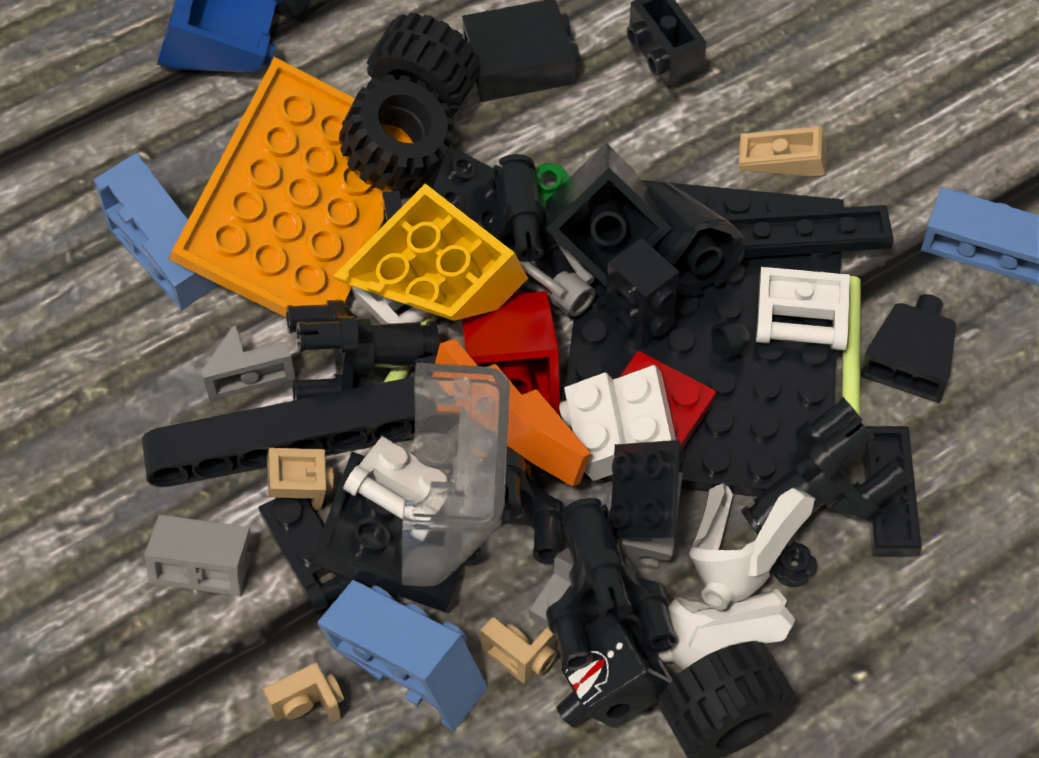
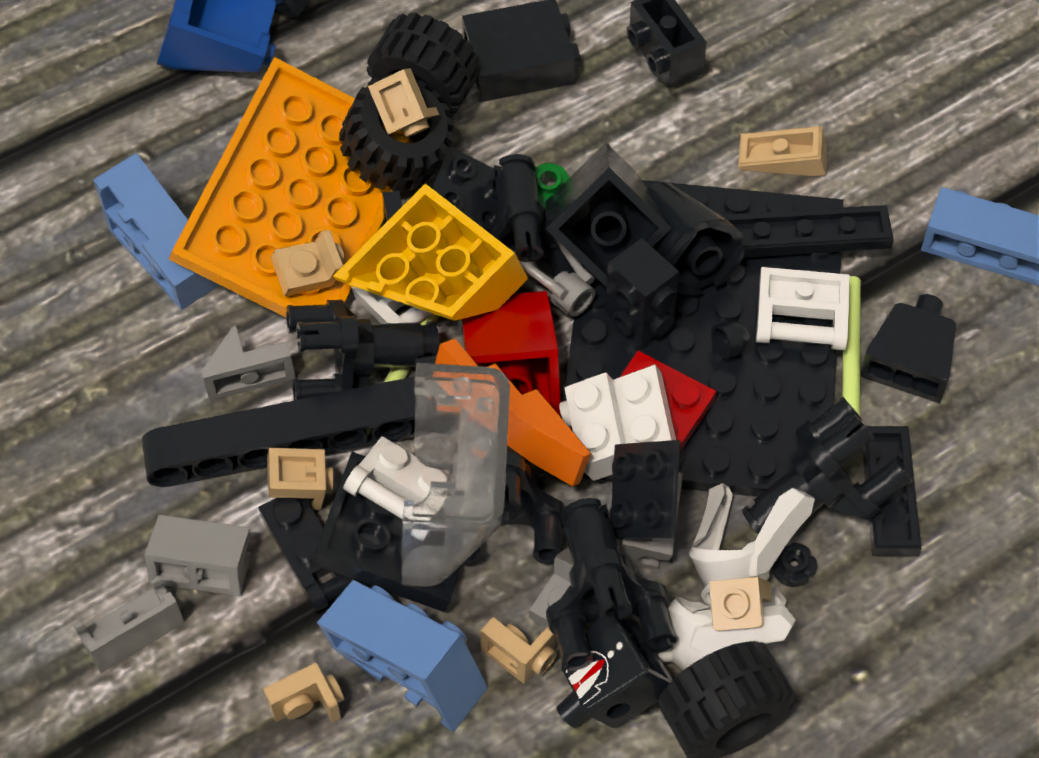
(131, 626): none -> light grey hinge
(308, 265): none -> tan bracket
(402, 104): none -> tan bracket
(738, 603): none -> tan bracket

